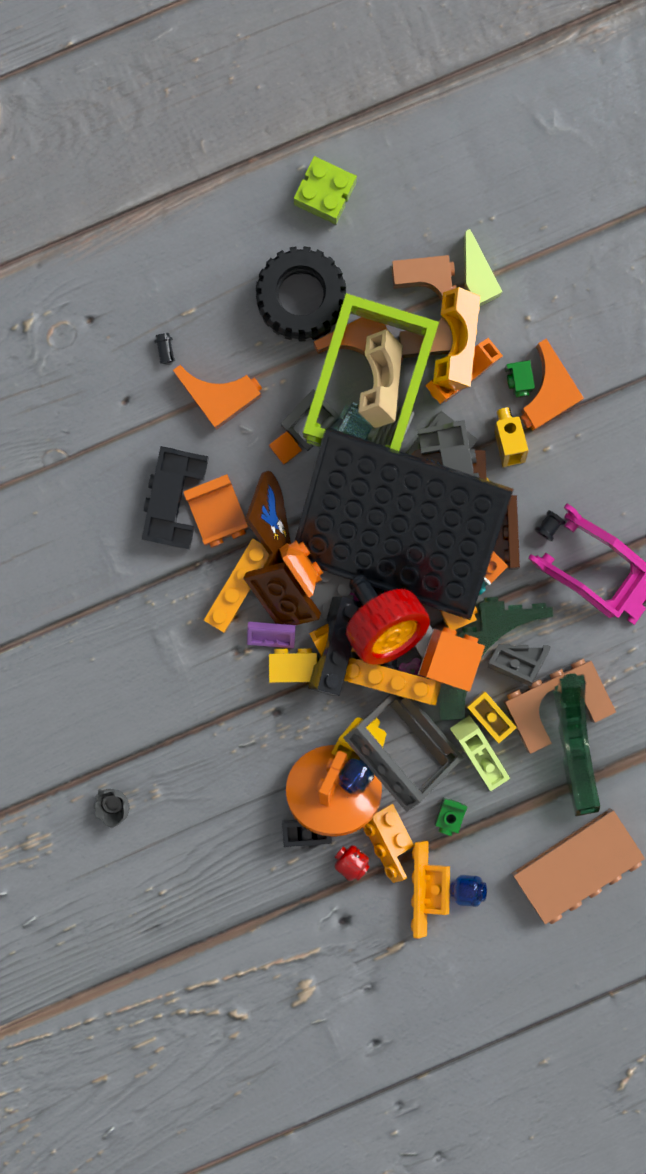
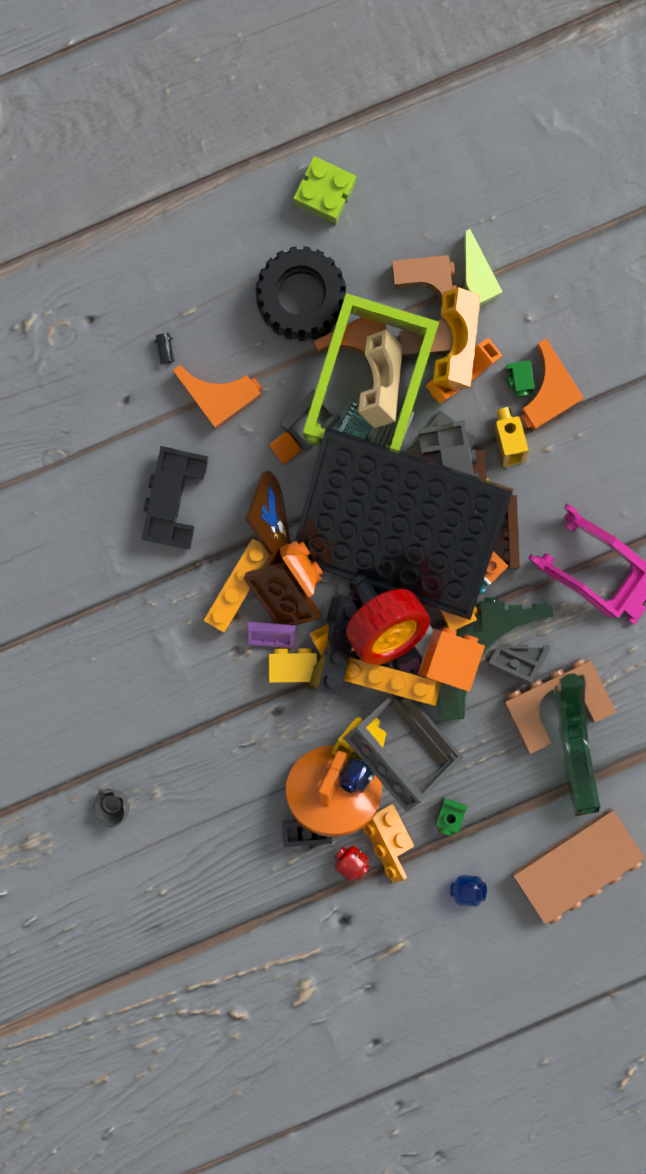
(216, 511): orange panel -> none
(430, 889): light orange bracket -> none
(480, 753): yellowish green slope -> none
(491, 717): yellow brick -> none
(550, 525): black bush -> none

